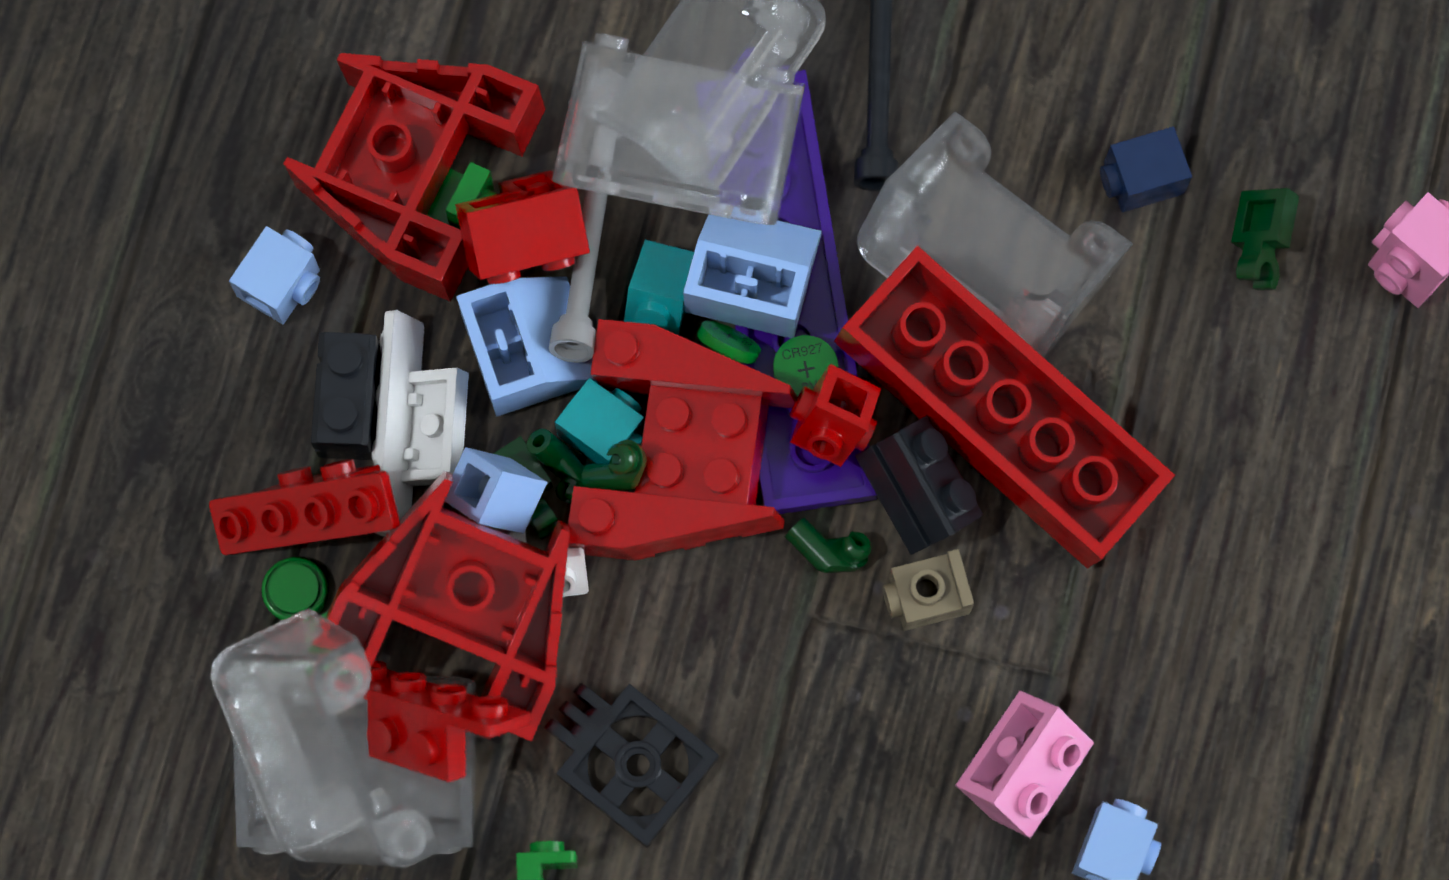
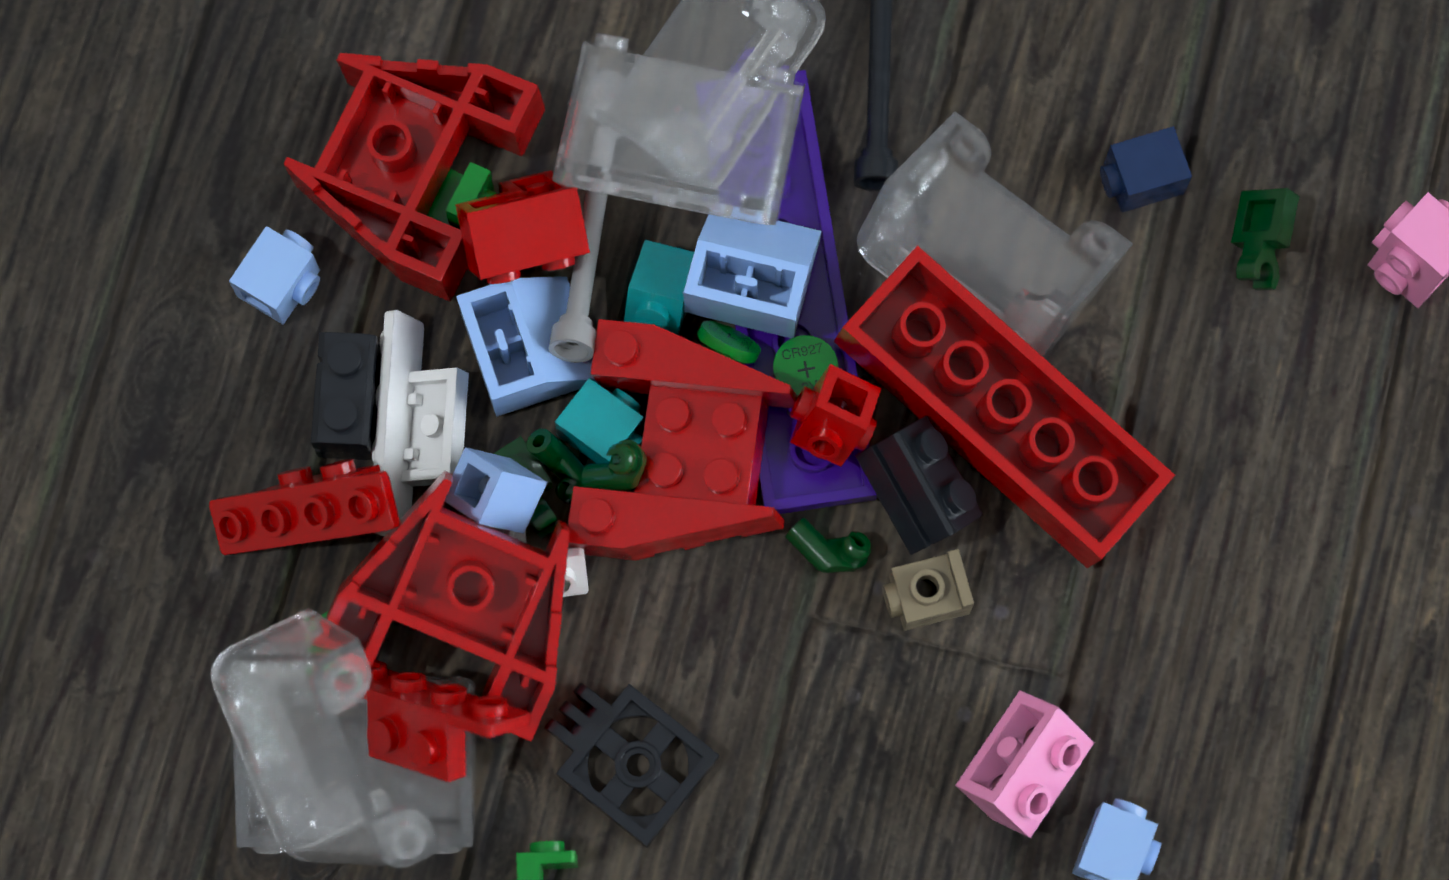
(294, 587): green piece -> none

